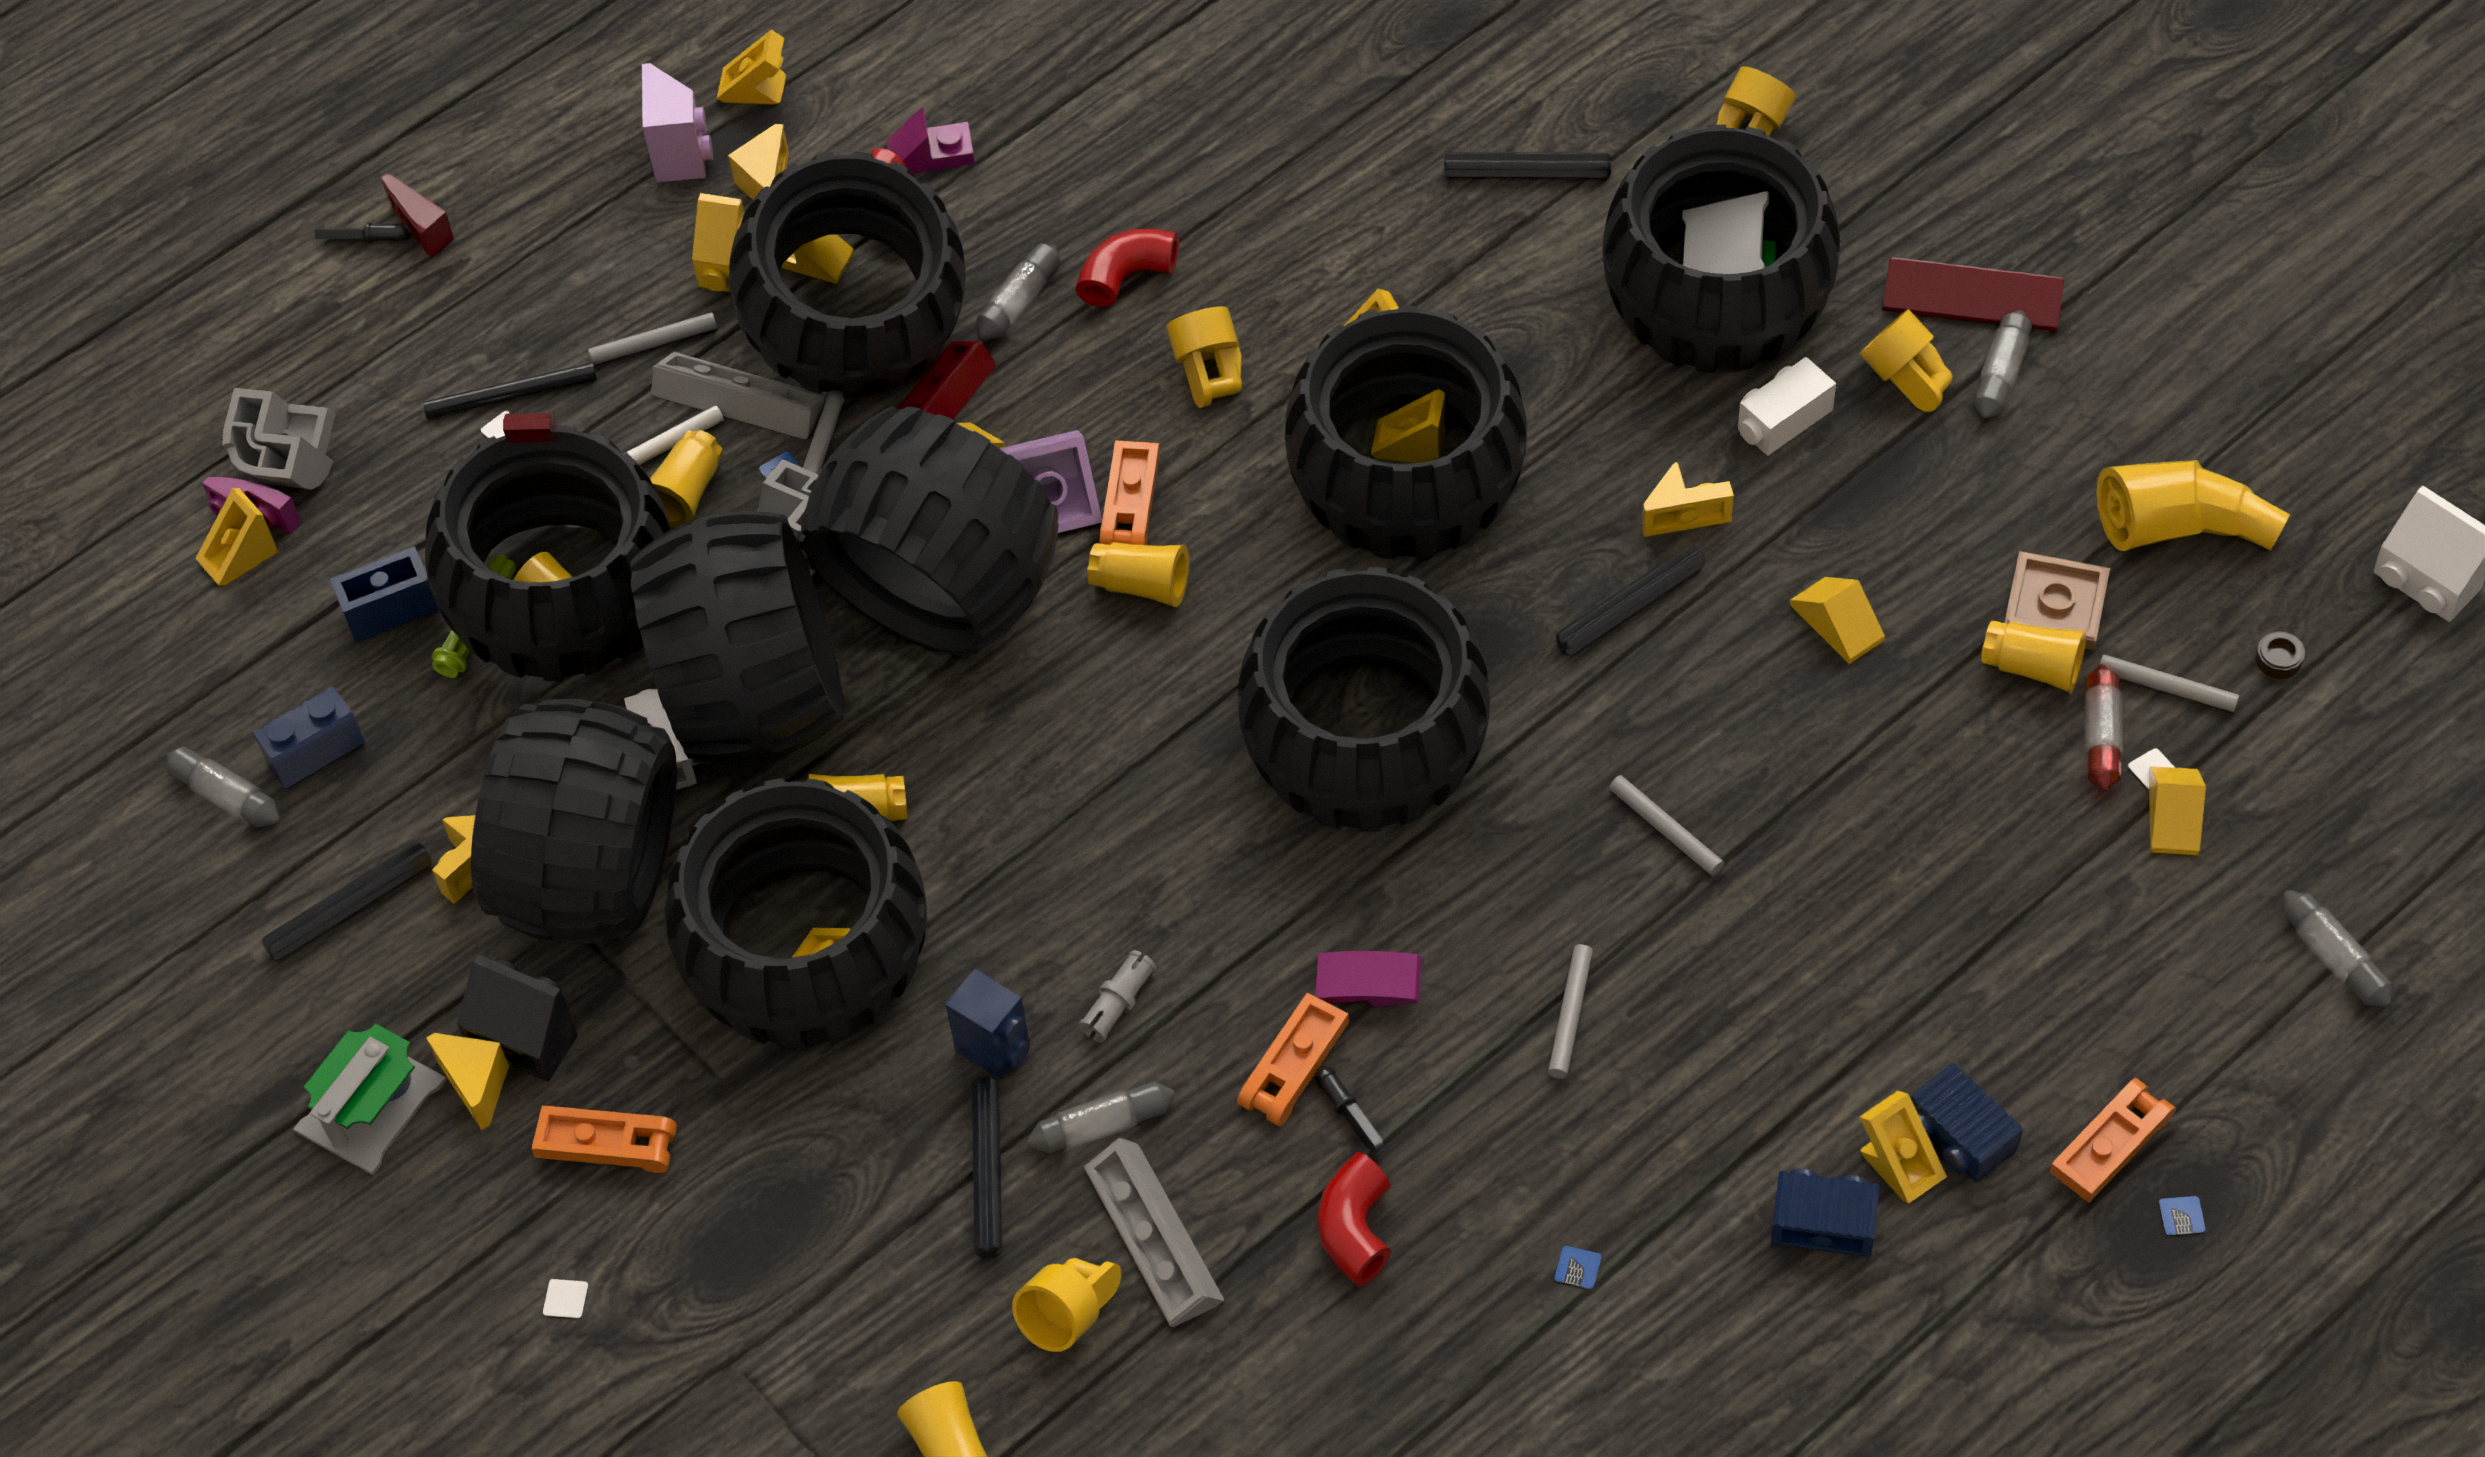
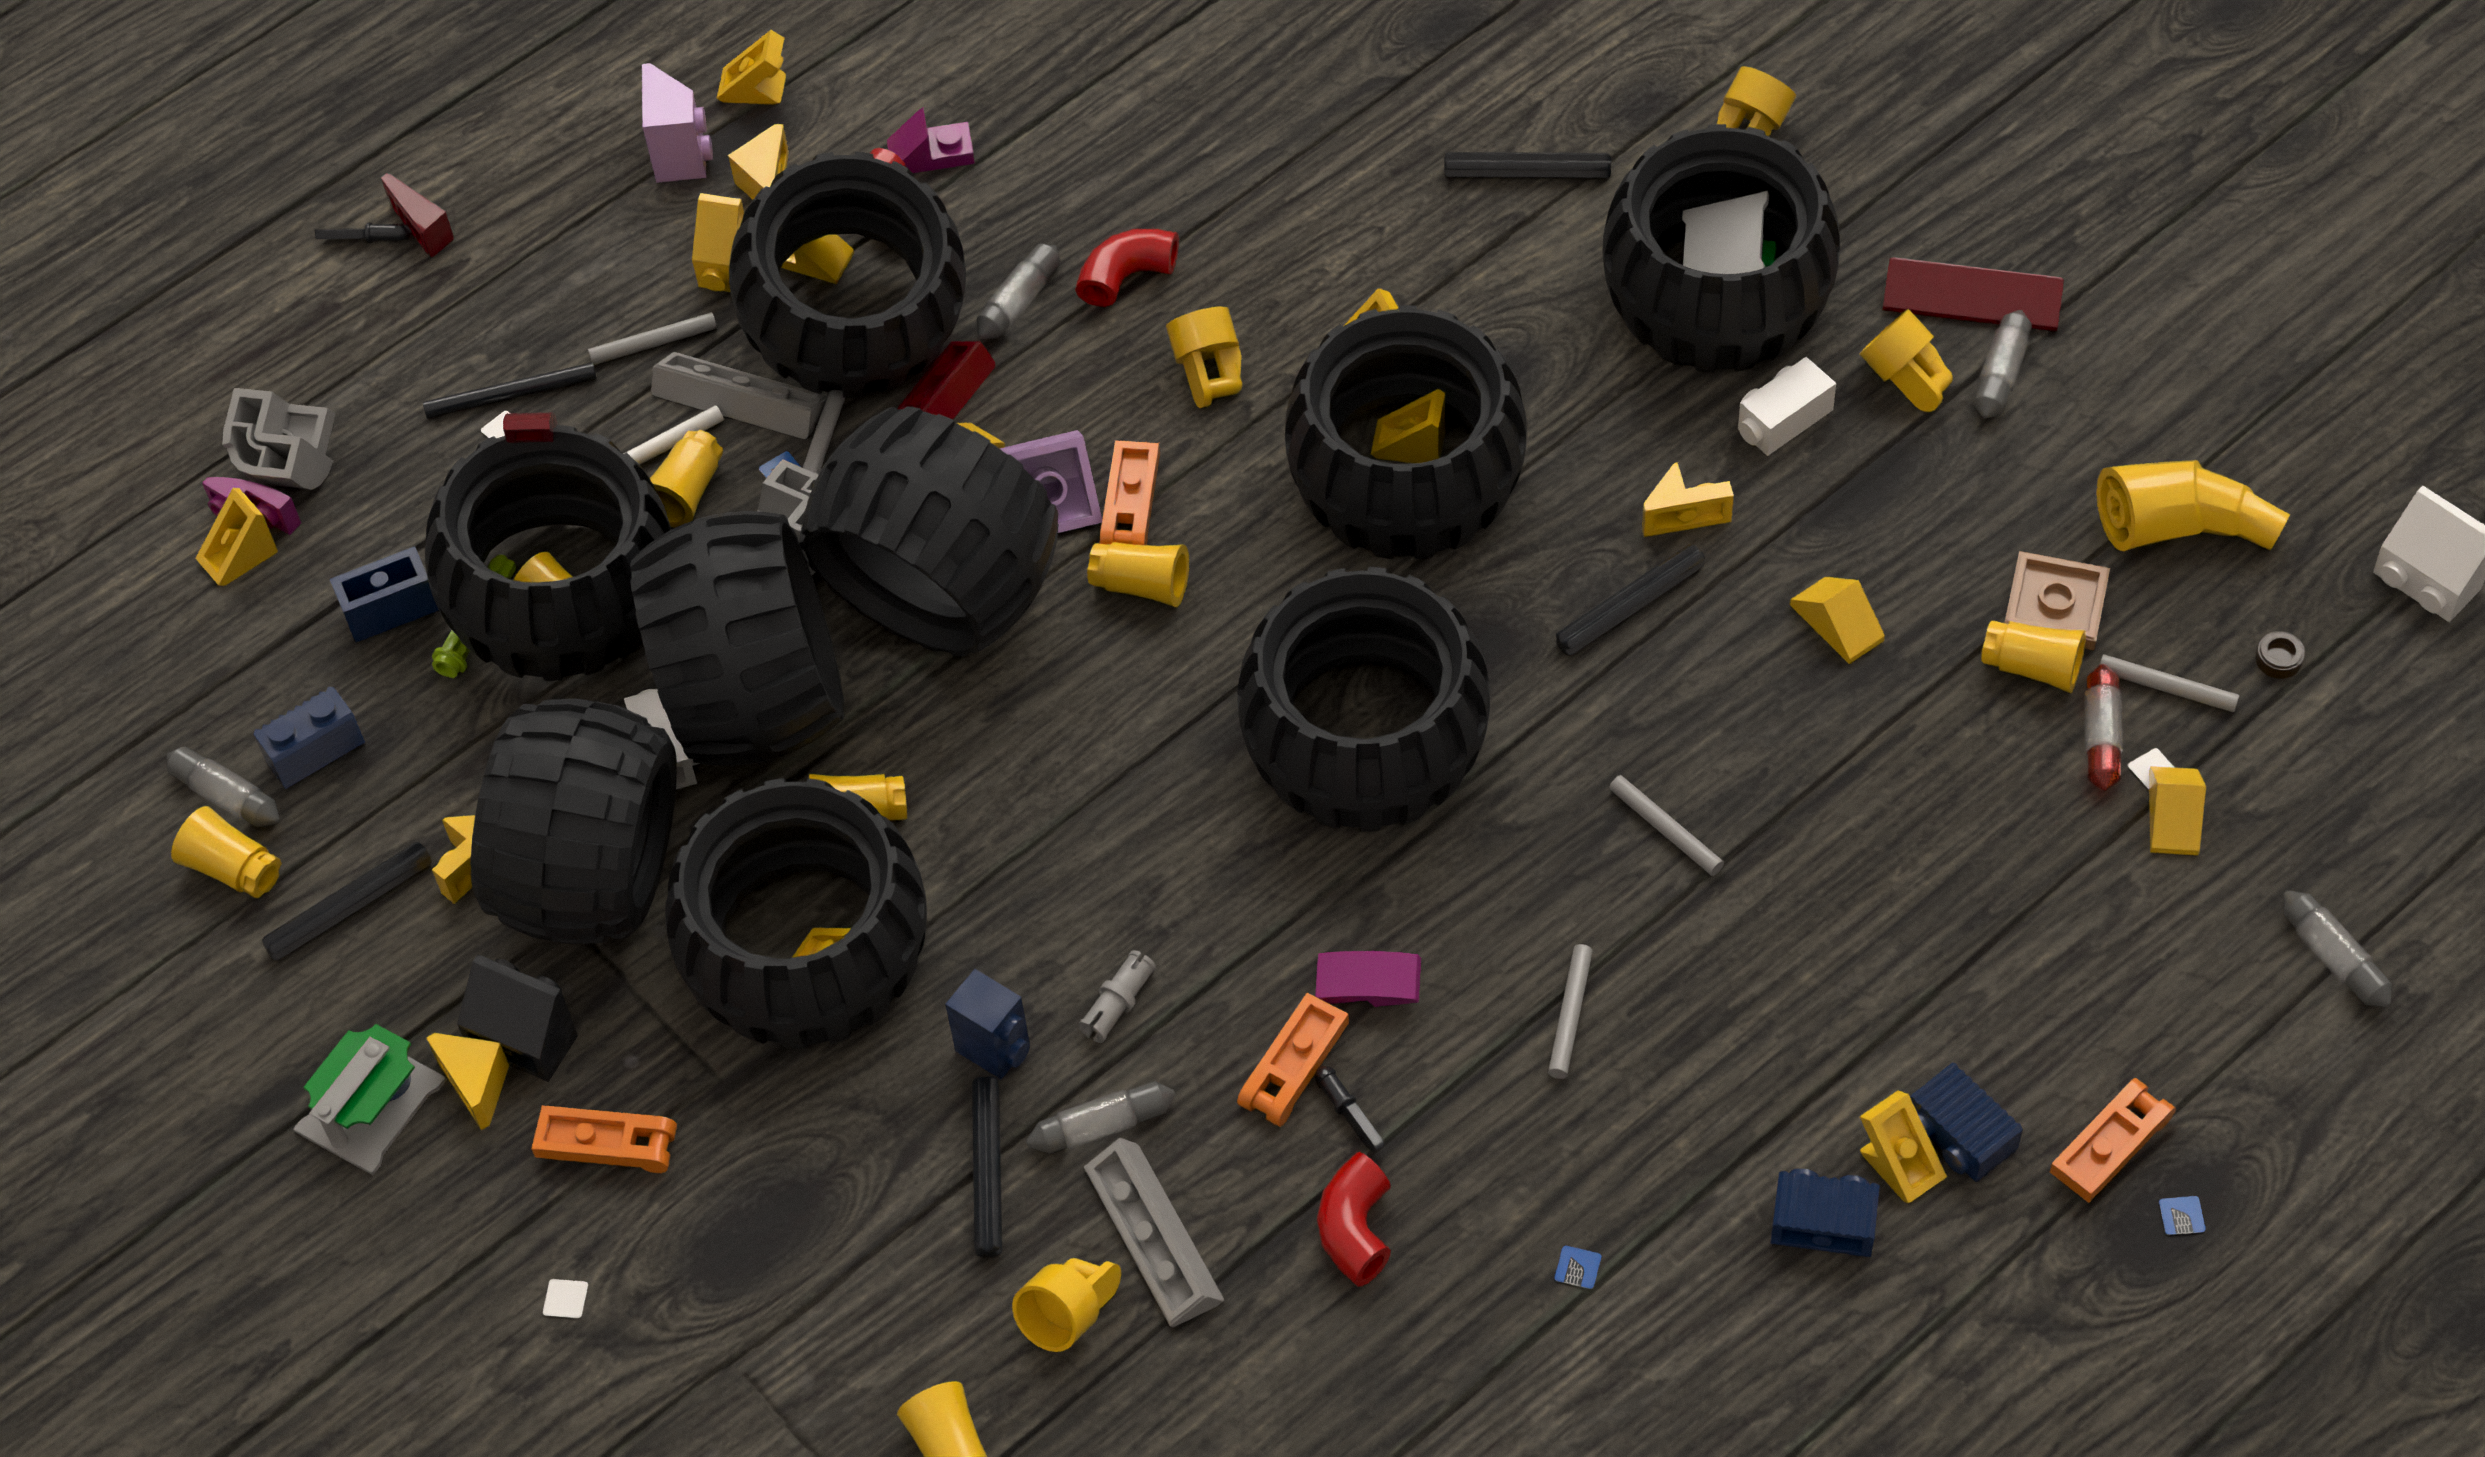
(224, 853): none -> yellow plant

